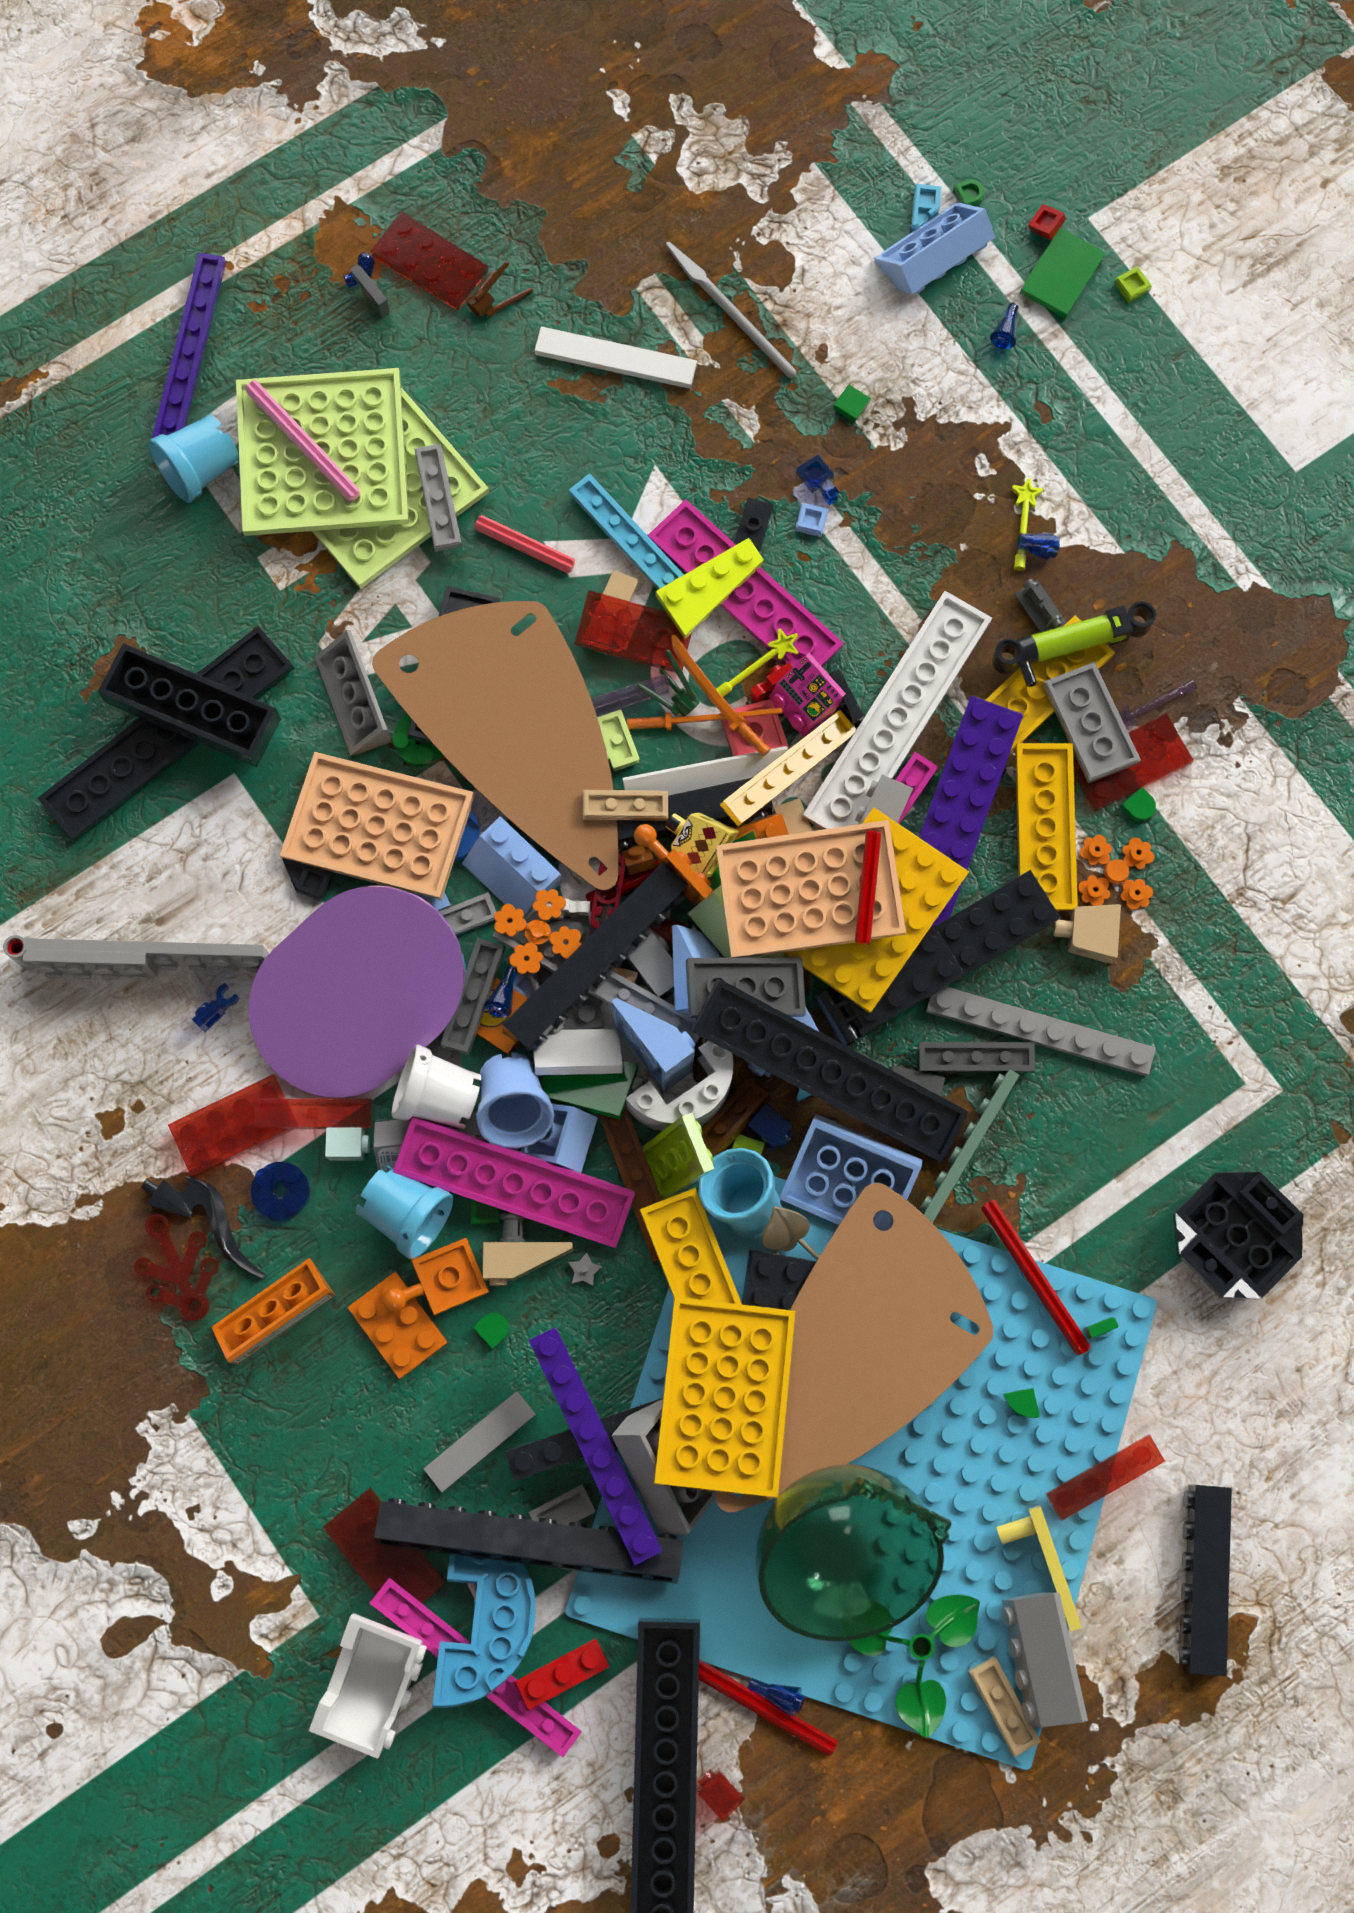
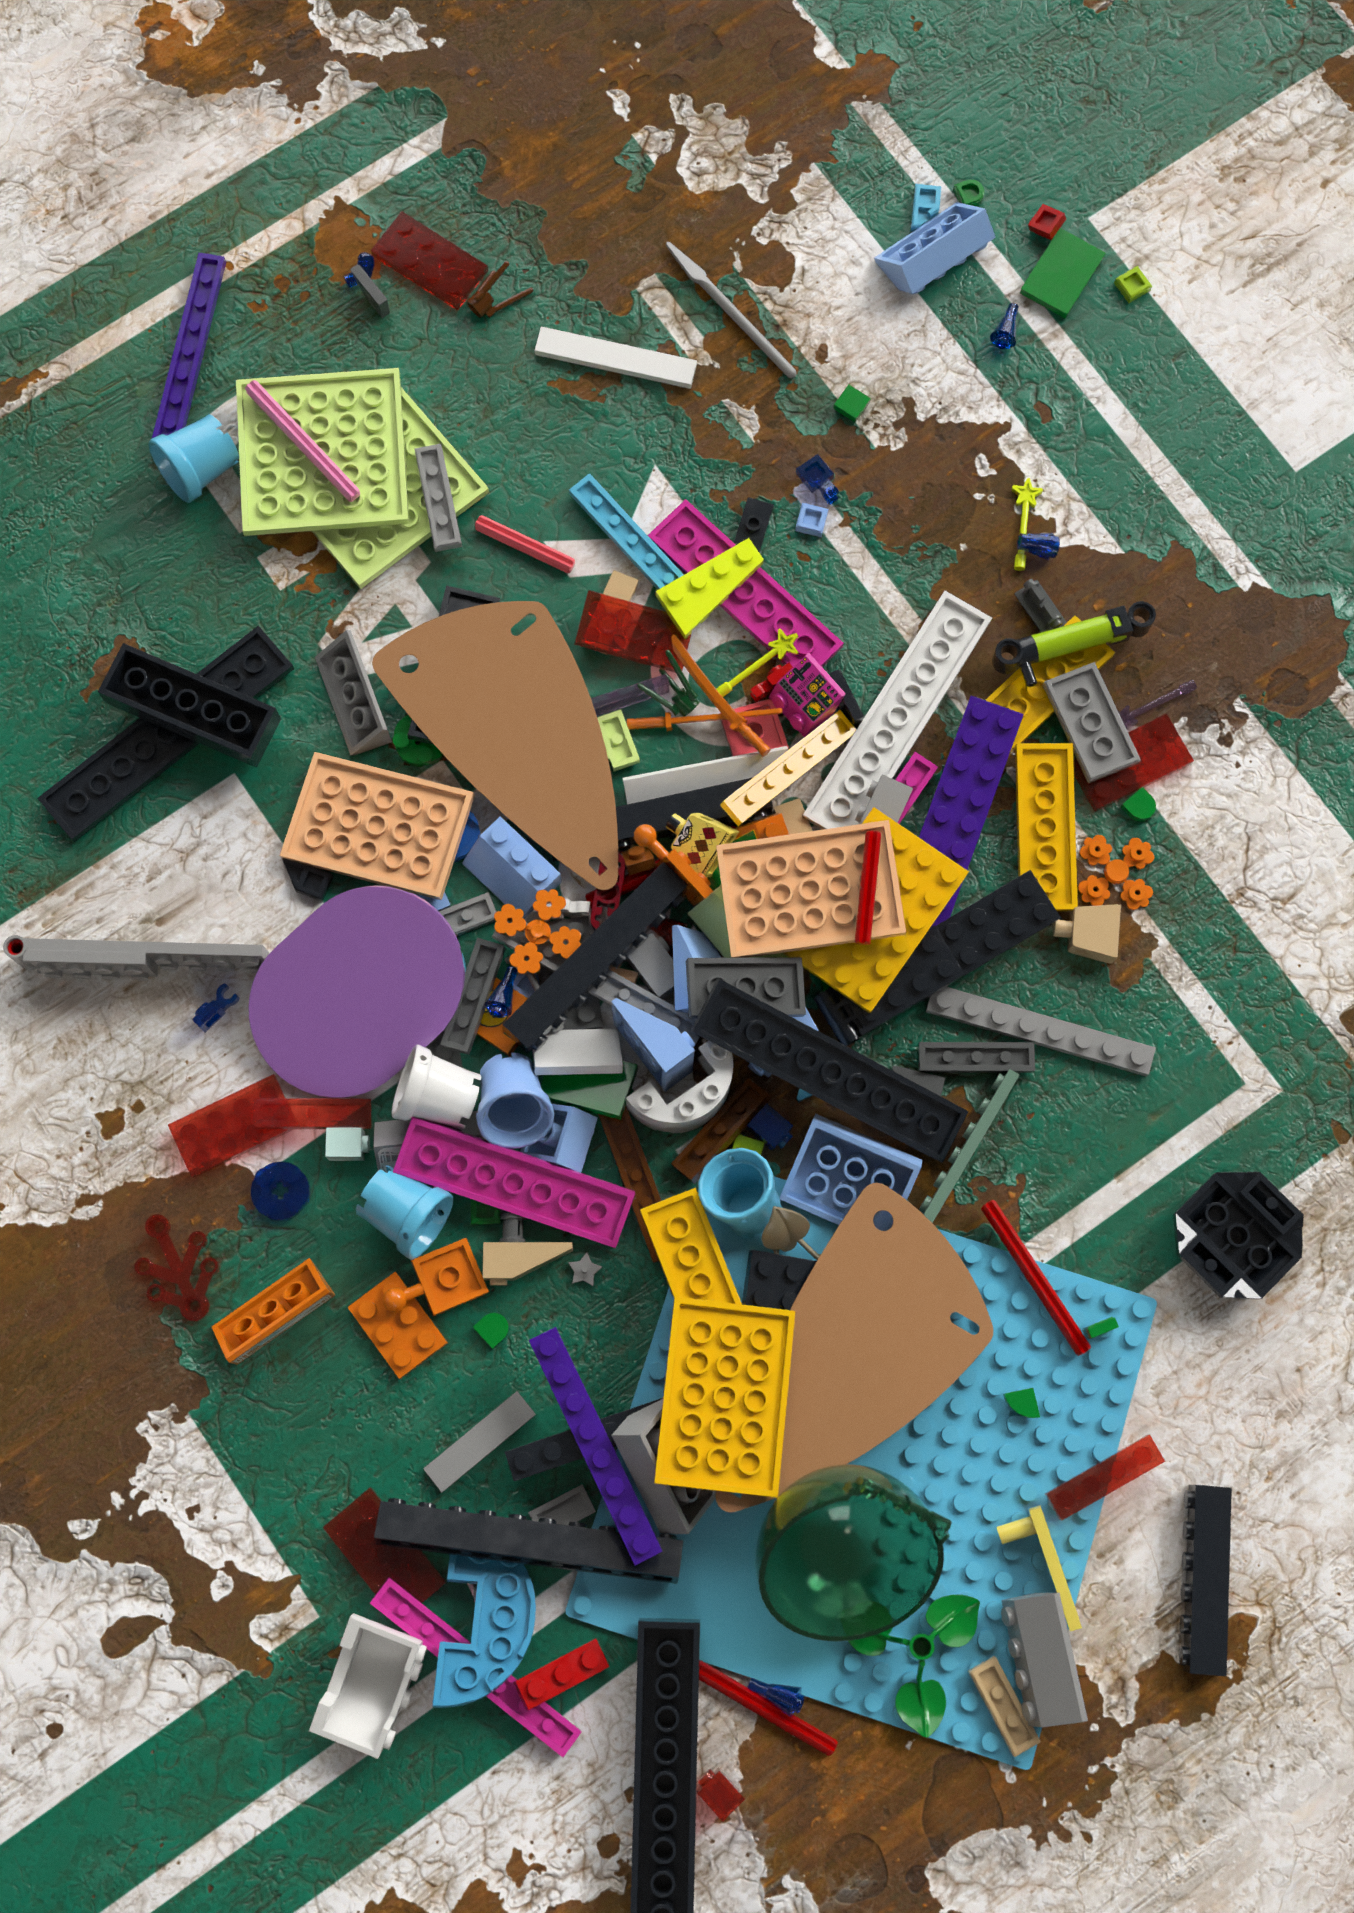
(201, 1193): black piece -> none
(625, 805): tan tile -> none
(678, 1156): lime plate -> none

